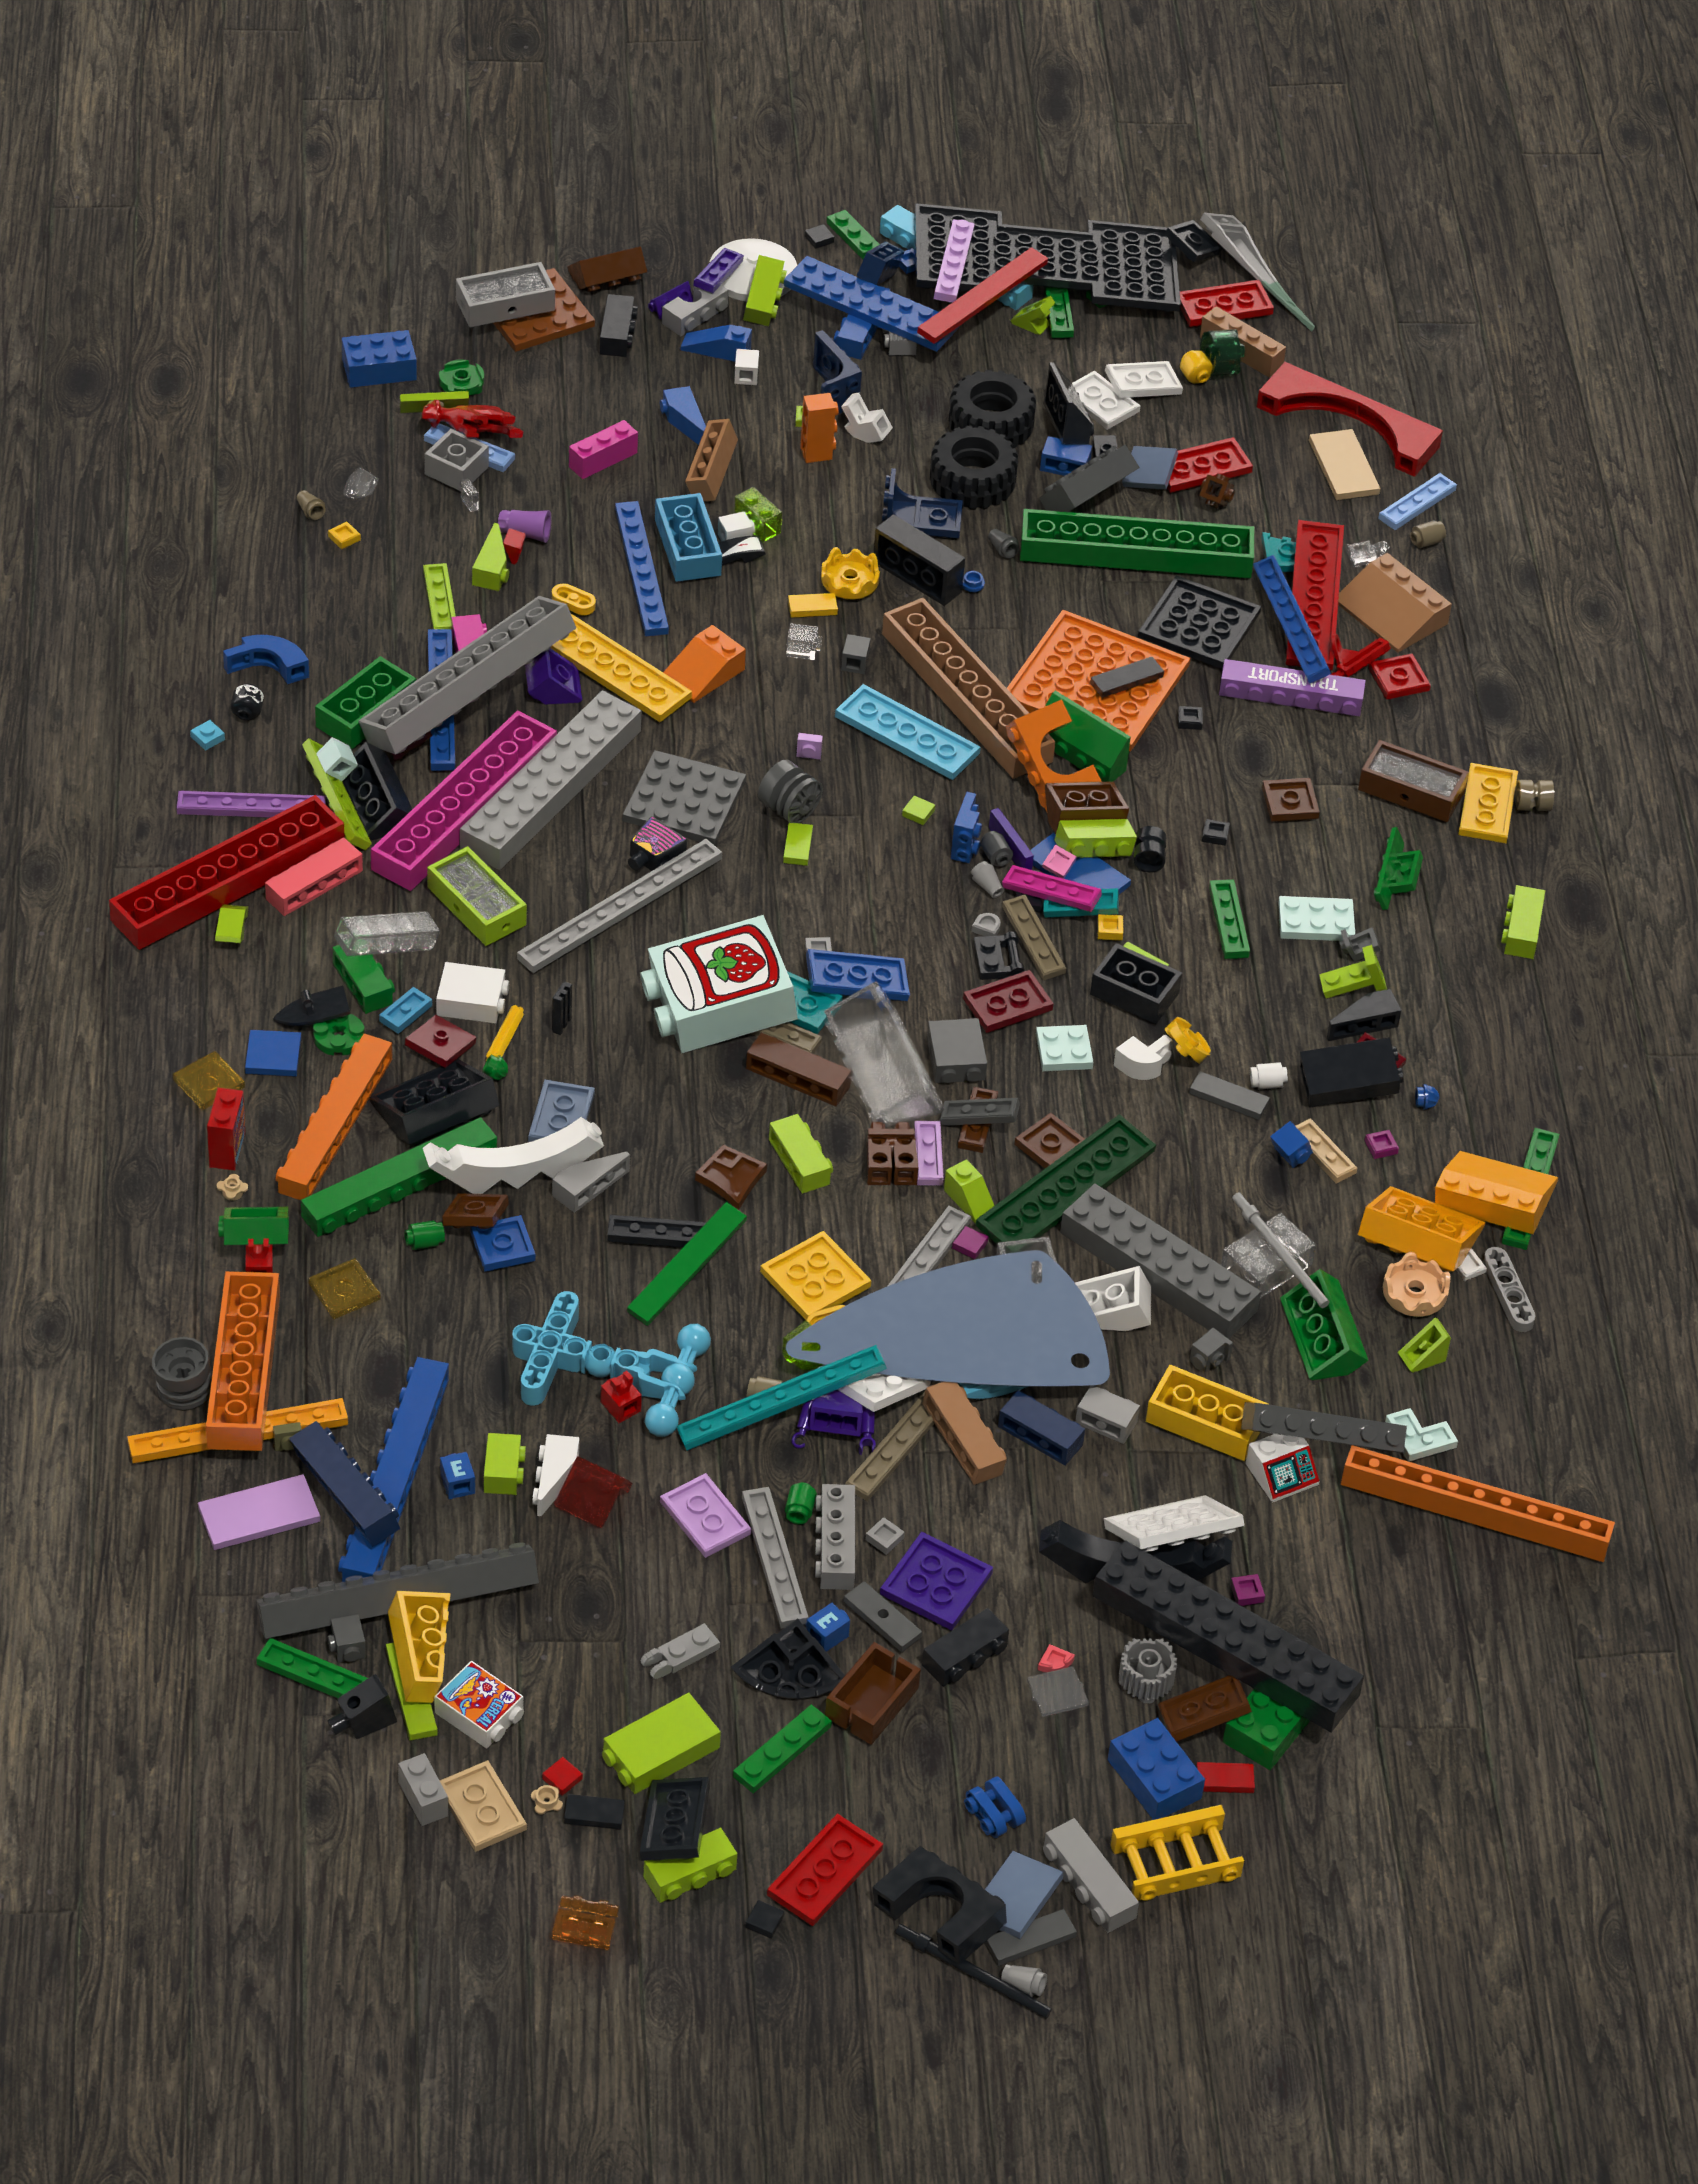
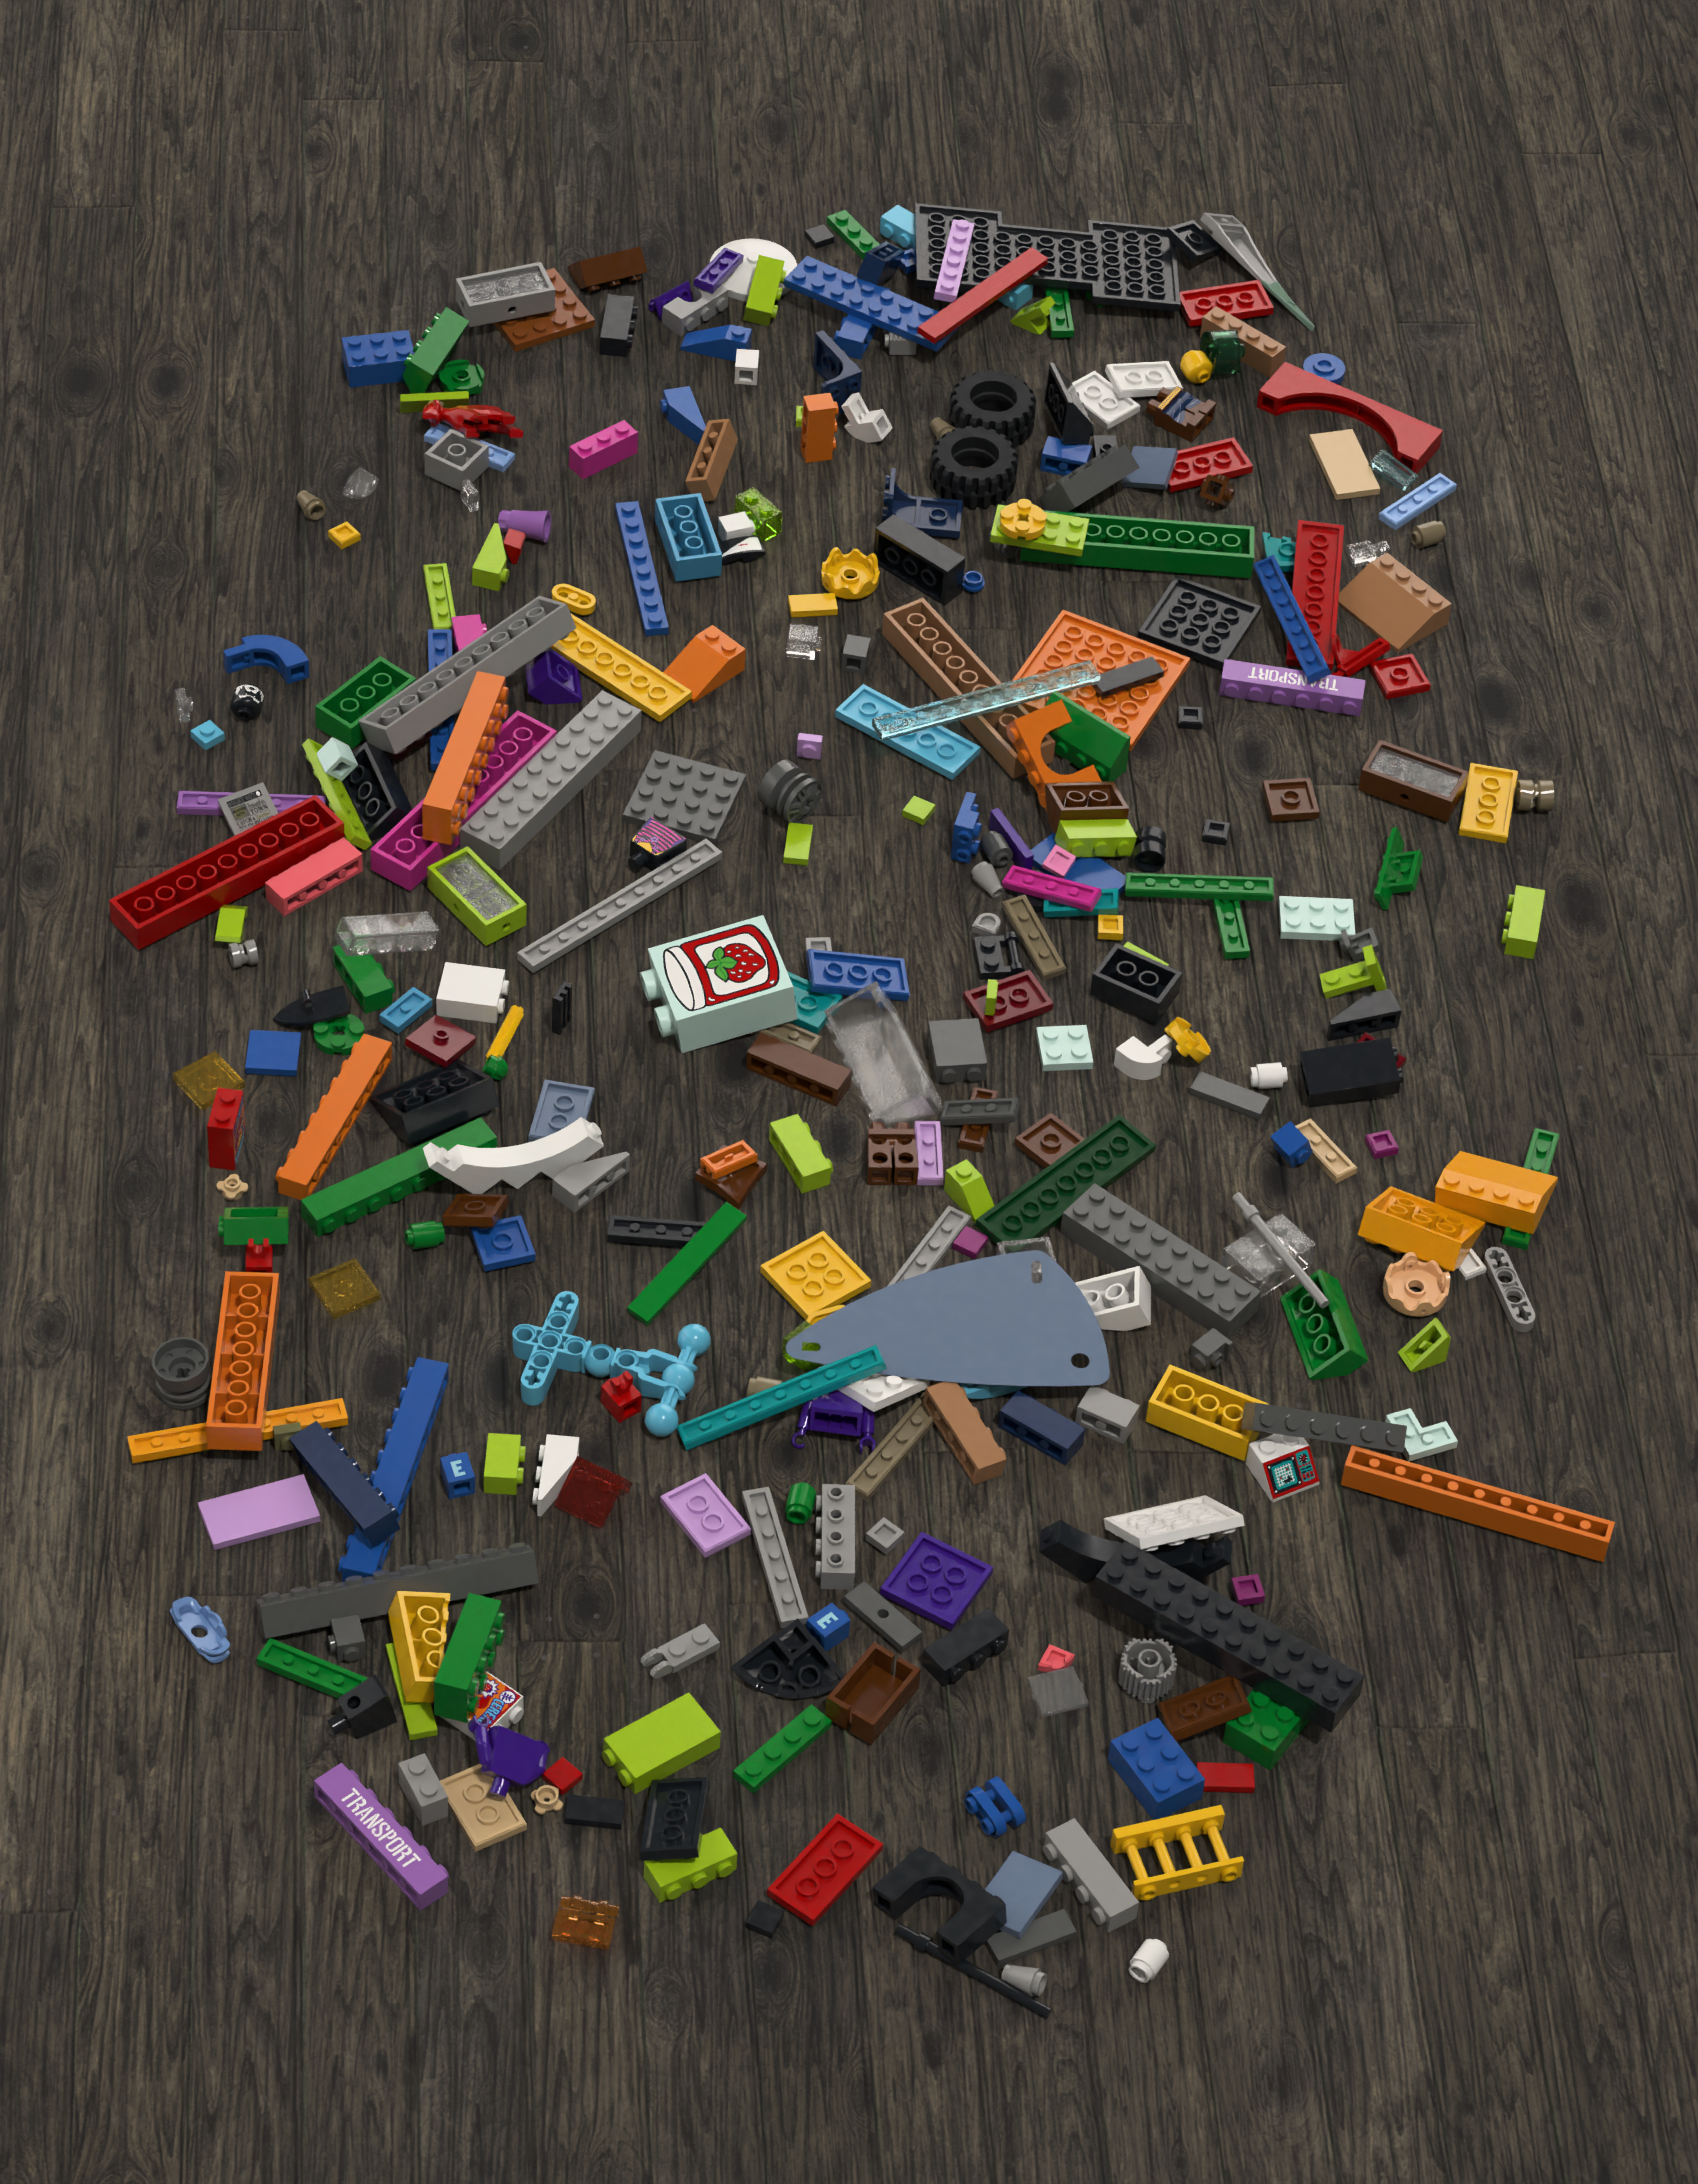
(183, 705): none -> clear plate
(191, 1615): none -> medium blue piece
(243, 953): none -> light grey wheel
(247, 808): none -> light grey tile
(381, 1836): none -> medium lavender brick
(433, 351): none -> green slope
(464, 758): none -> orange brick
(468, 1658): none -> green brick
(507, 1756): none -> dark purple torso
(731, 1162): none -> orange tile
(940, 427): none -> dark tan cone
(985, 700): none -> clear light blue plate
(991, 997): none -> lime tile
(1026, 511): none -> yellow plate
(1061, 534): none -> lime plate
(1148, 1960): none -> white brick
(1181, 412): none -> reddish brown hips
(1199, 886): none -> green tile
(1325, 366): none -> piece
(1393, 470): none -> clear light blue tile
(1426, 1096): blue plate -> none

